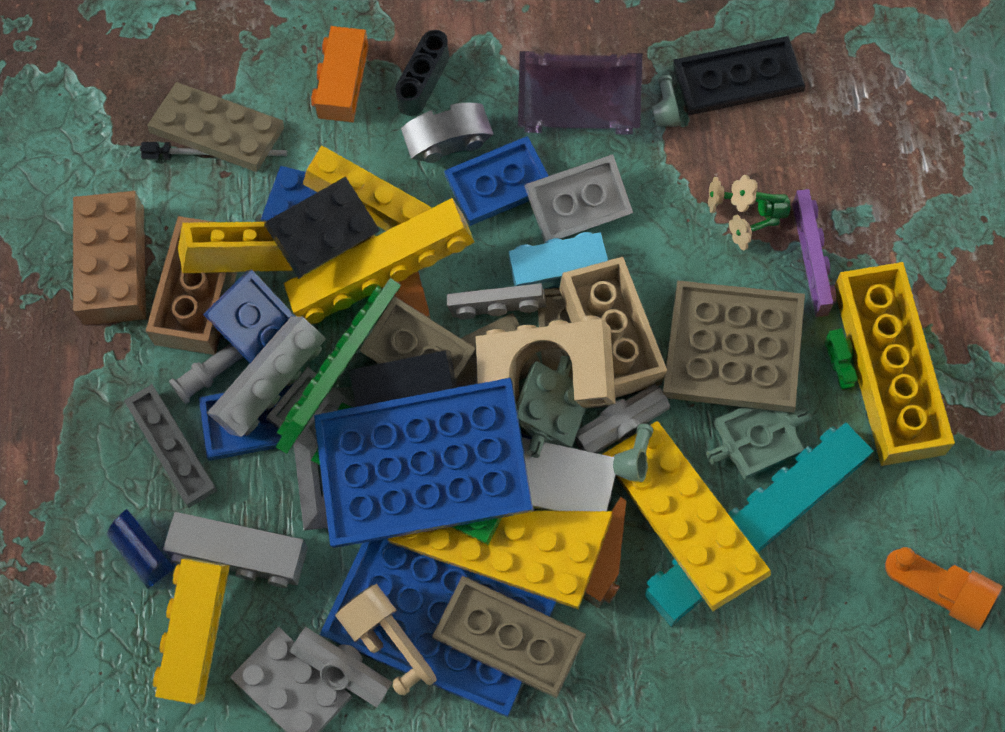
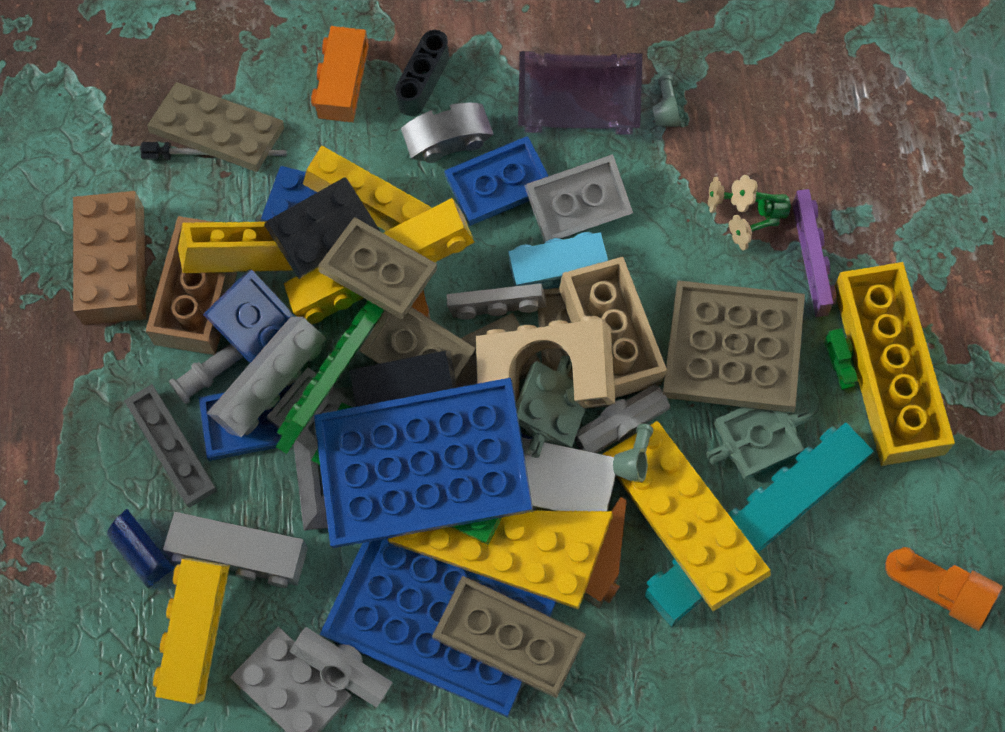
(373, 609): tan piece -> none
(377, 268): none -> dark tan plate
(738, 75): black tile -> none

